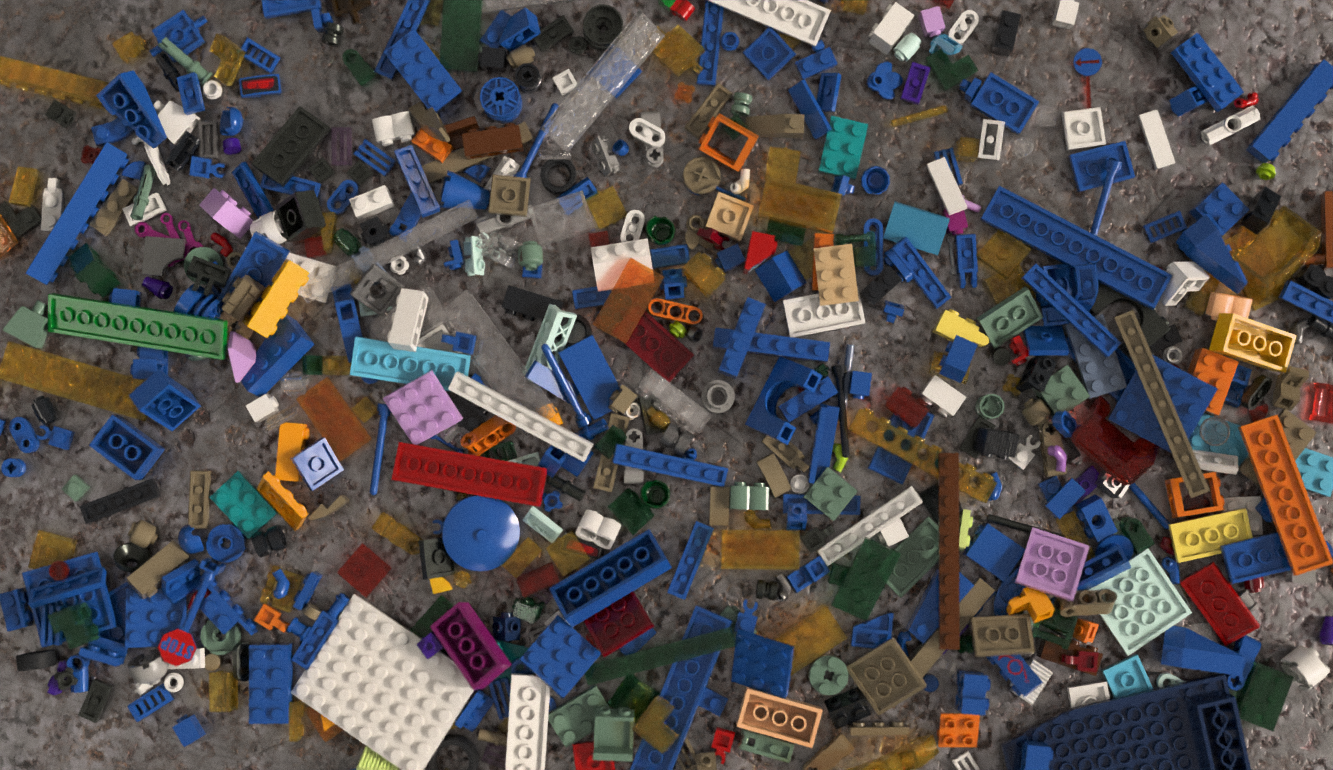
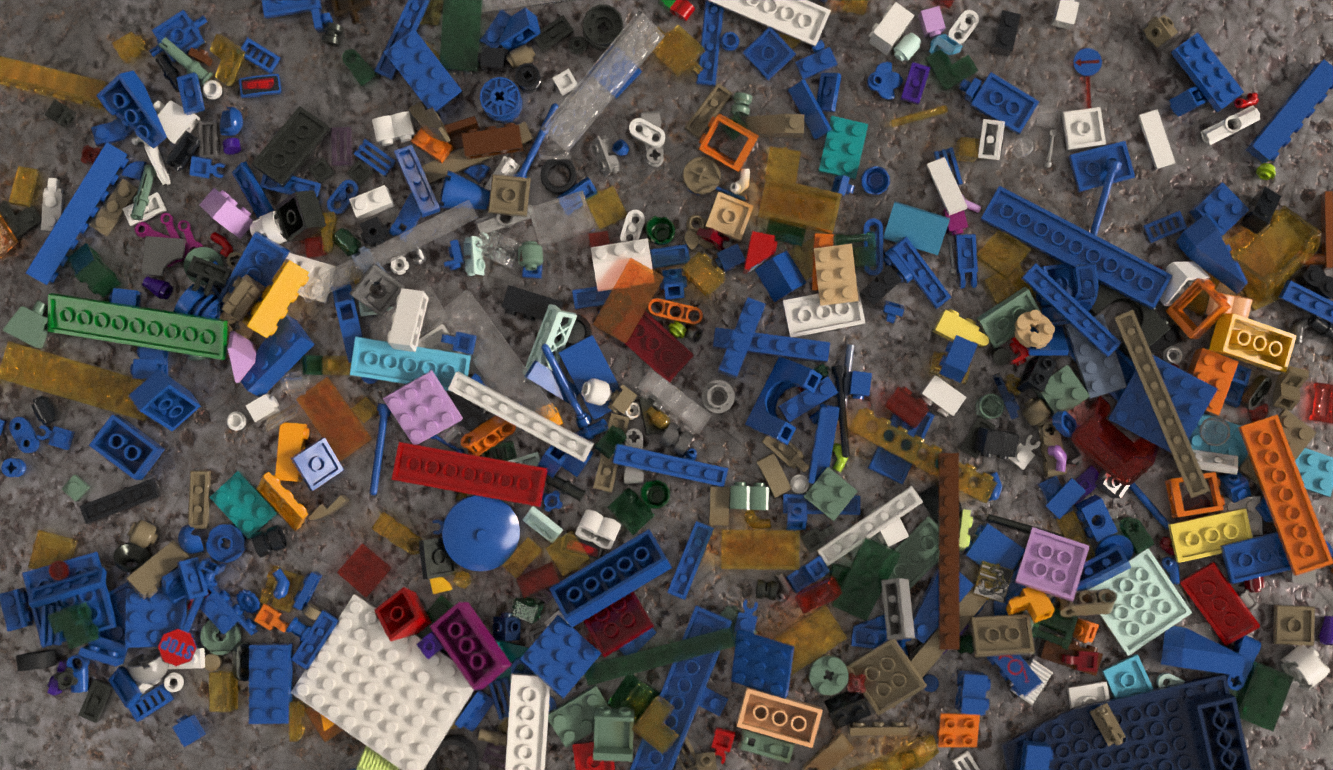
(125, 687): none -> blue tile
(192, 578): none -> blue plate
(201, 56): none -> reddish brown plate
(236, 421): none -> white plate
(248, 601): none -> blue piece
(339, 604): blue pin -> none
(402, 615): none -> red slope
(596, 391): none -> white head
(684, 97): clear orange plate -> none
(818, 594): none -> clear red brick
(852, 687): none -> clear red plate
(898, 609): none -> light grey brick
(992, 581): none -> piece
(1008, 398): none -> dark blue wing
(1040, 322): none -> tan plate
(1052, 134): none -> light grey hinge
(1108, 725): none -> dark tan hinge
(1176, 311): none -> orange window
(1235, 486): none -> blue brick
(1294, 625): none -> dark tan plate

